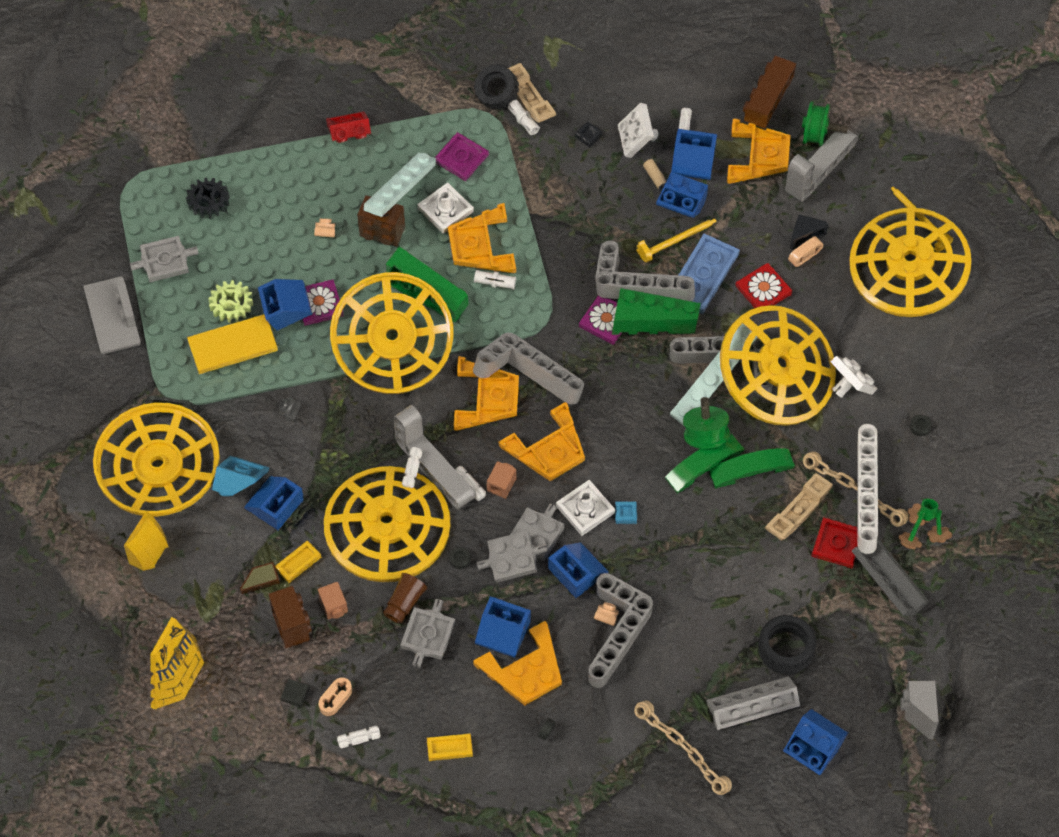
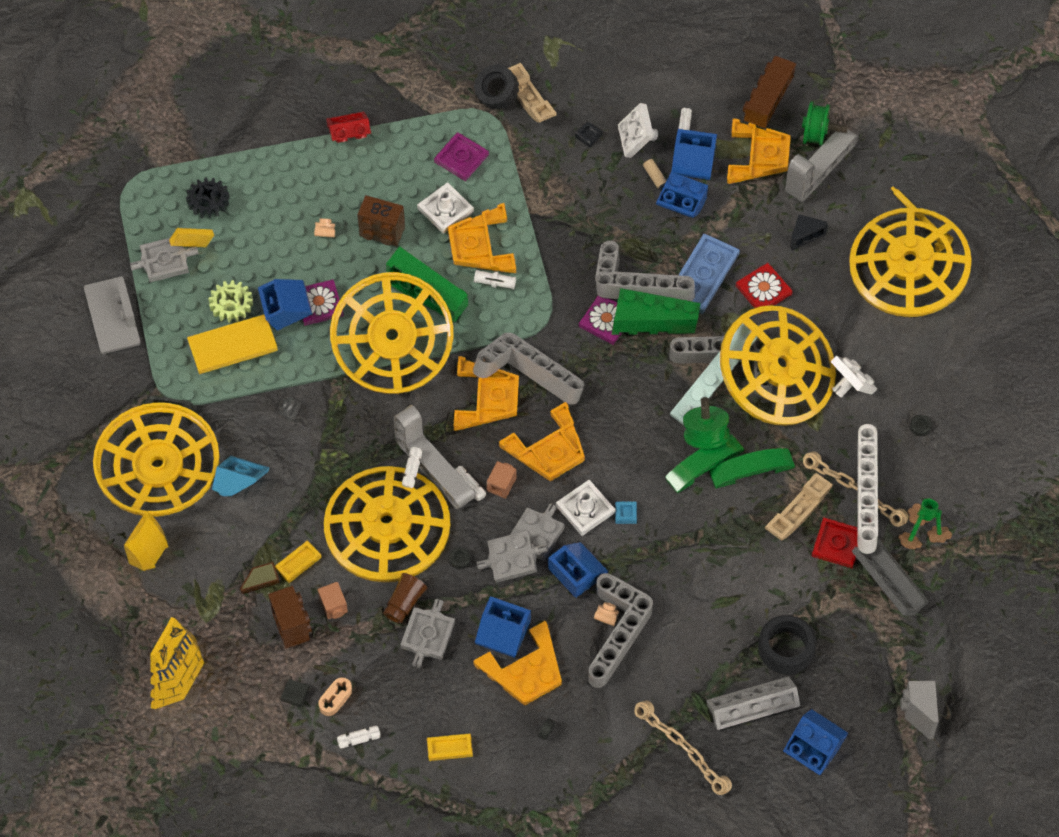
(191, 237): none -> yellow tile
(275, 501): blue slope -> none
(400, 184): light aqua plate -> none
(523, 117): white pin -> none
(646, 253): yellow piece -> none
(805, 251): light nougat beam -> none

